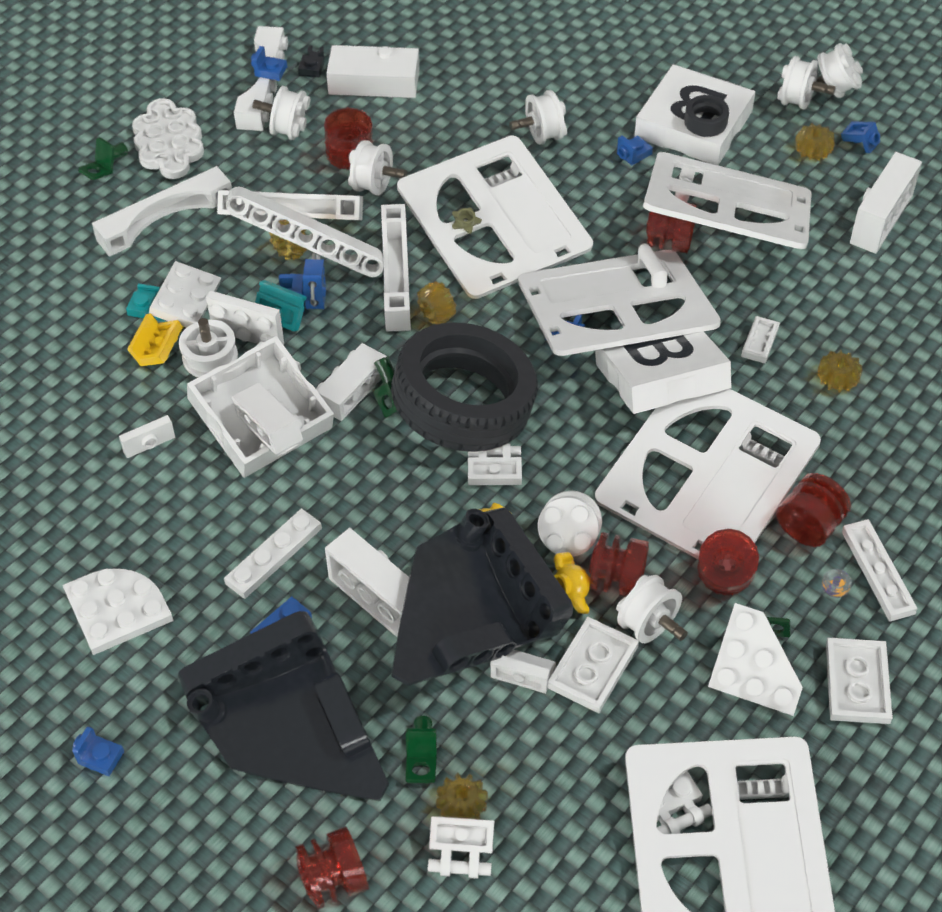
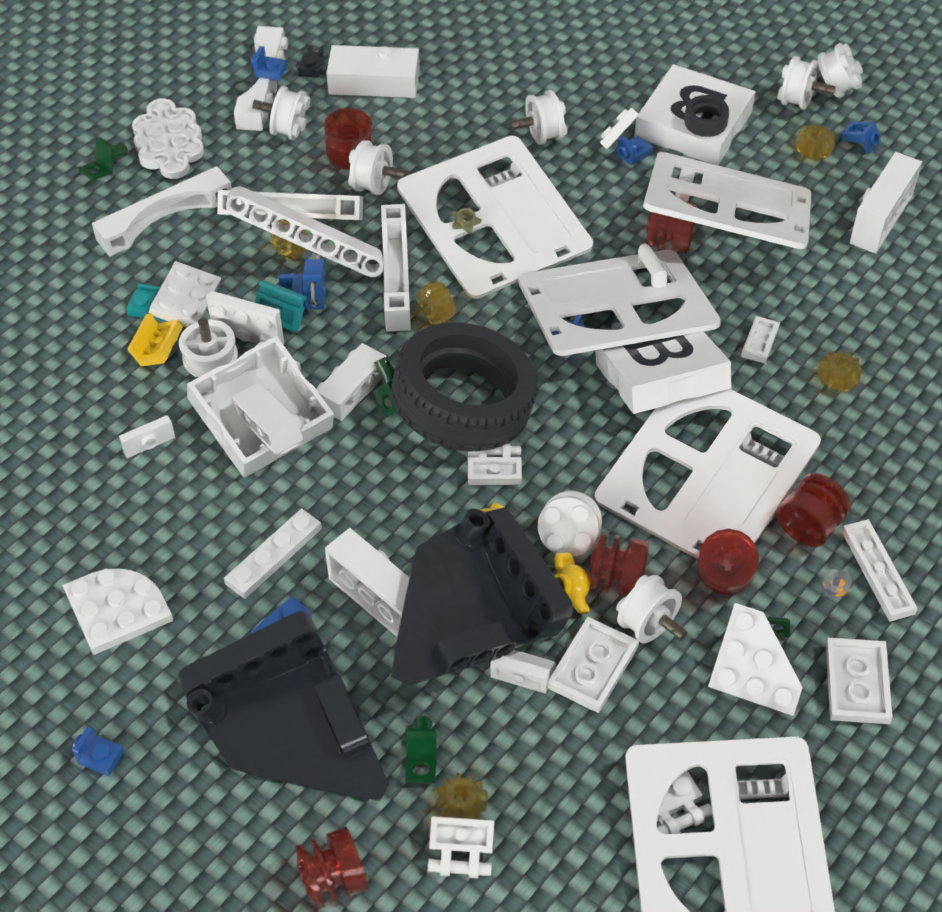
(625, 119): none -> white plate

